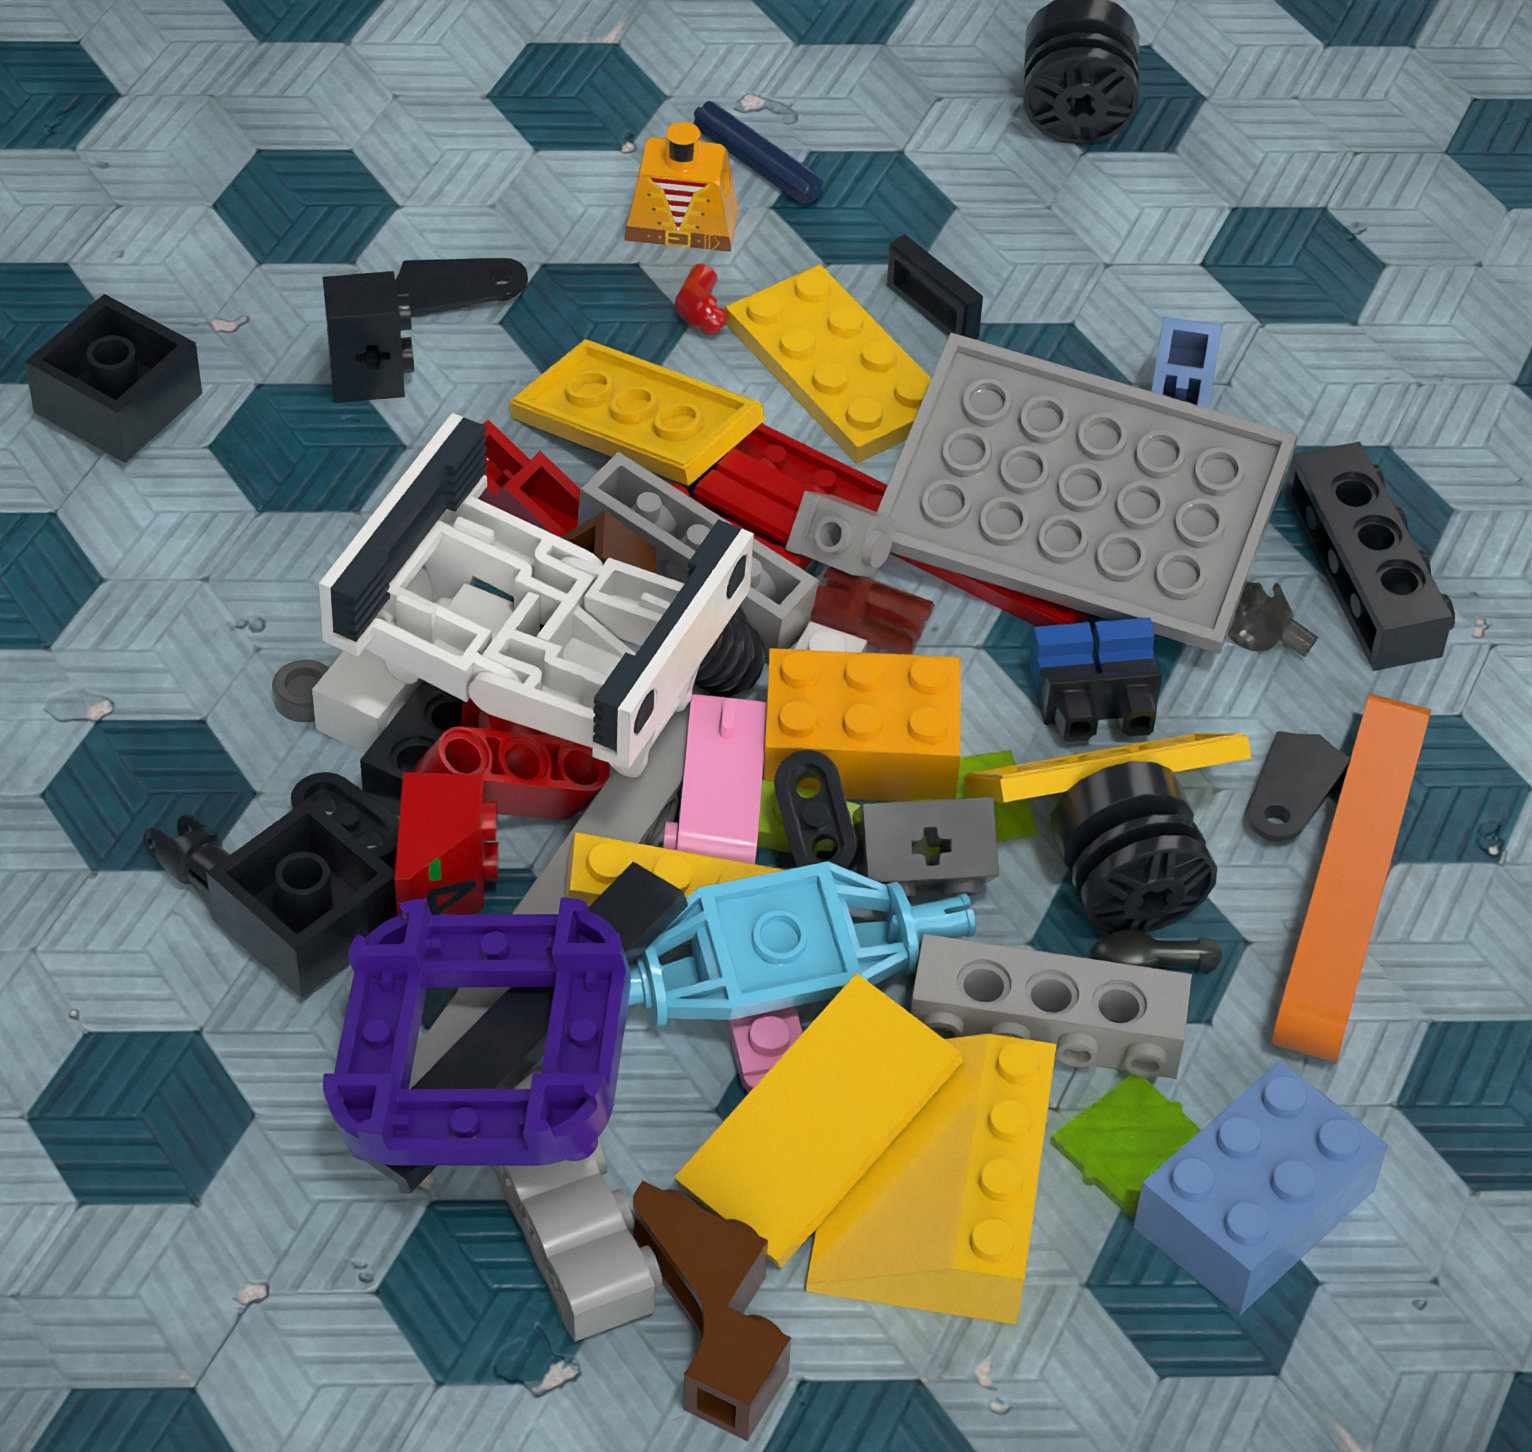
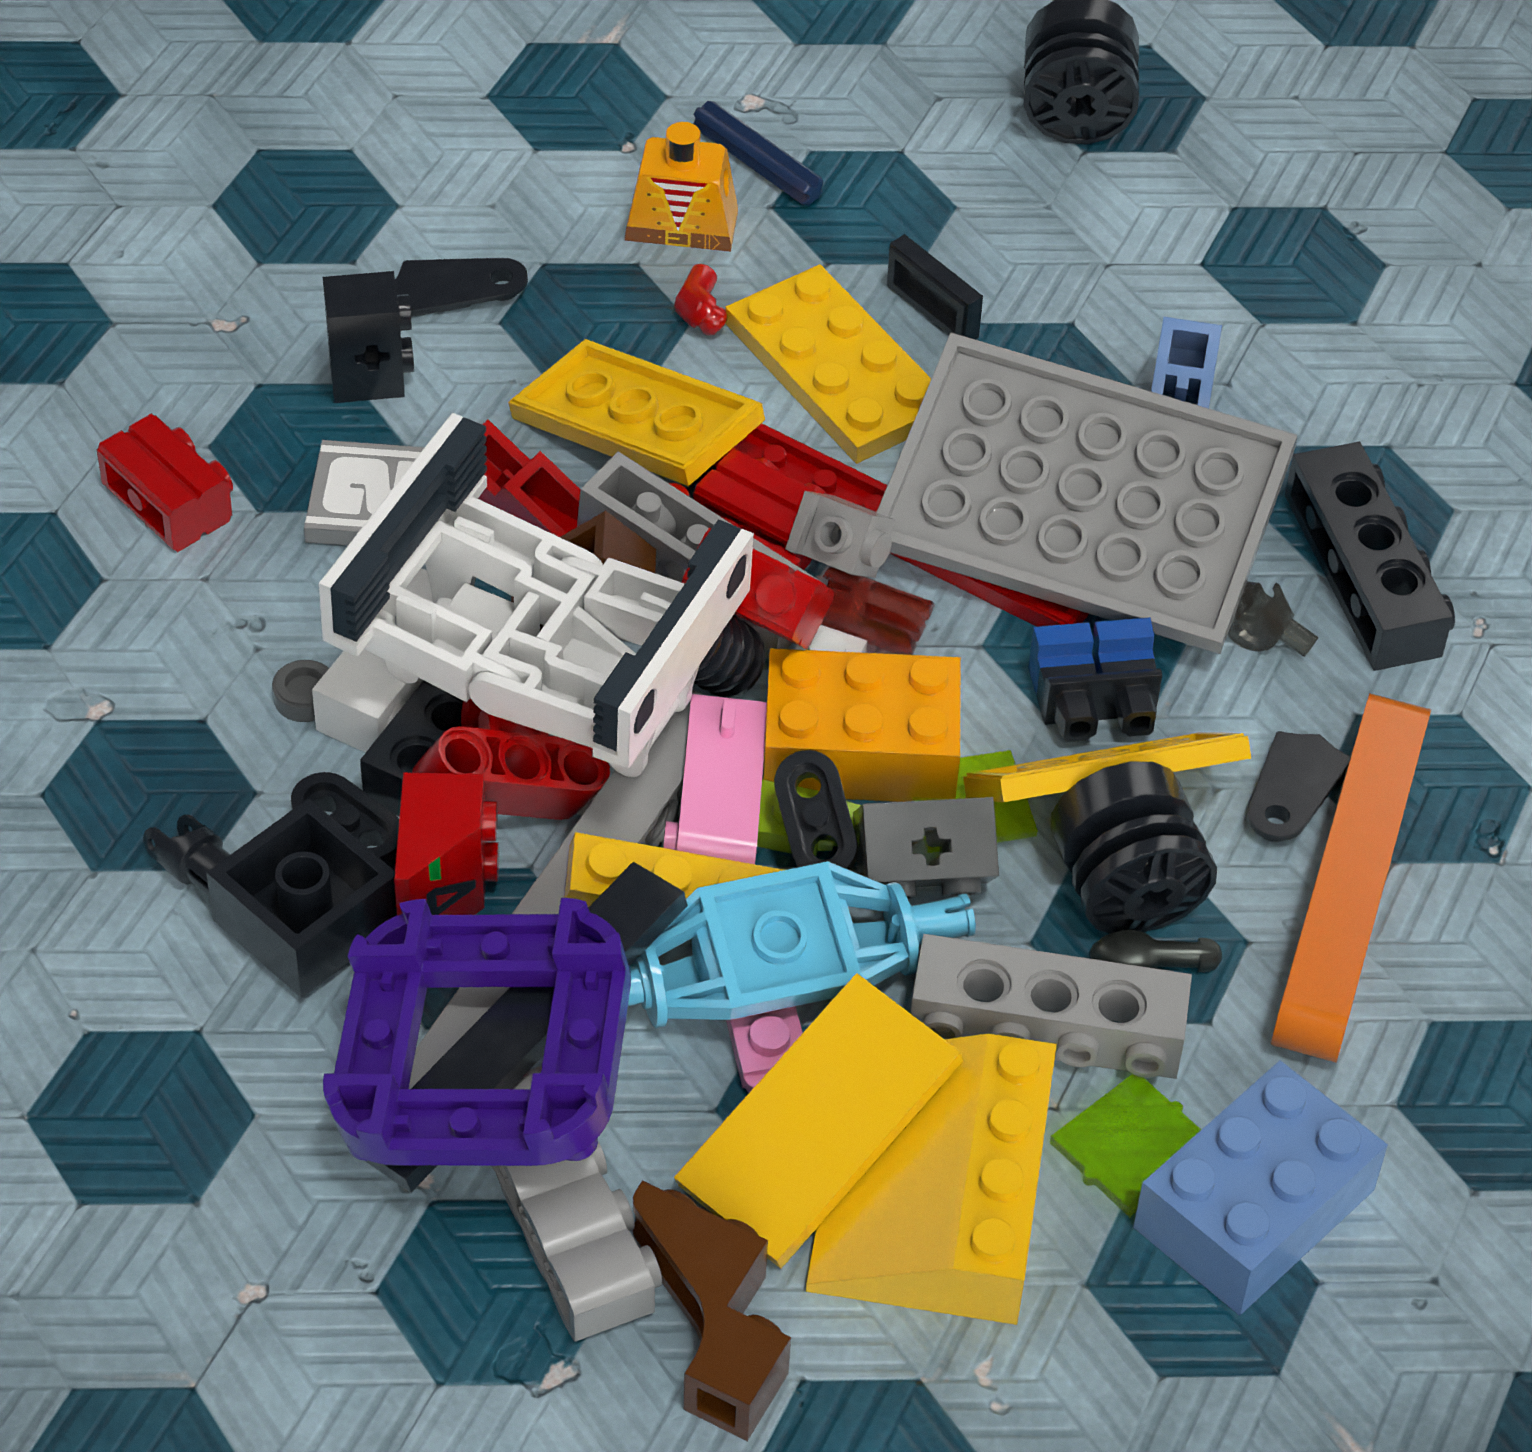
(114, 377): black brick -> none
(166, 481): none -> red brick
(350, 487): none -> tile
(783, 599): none -> red brick

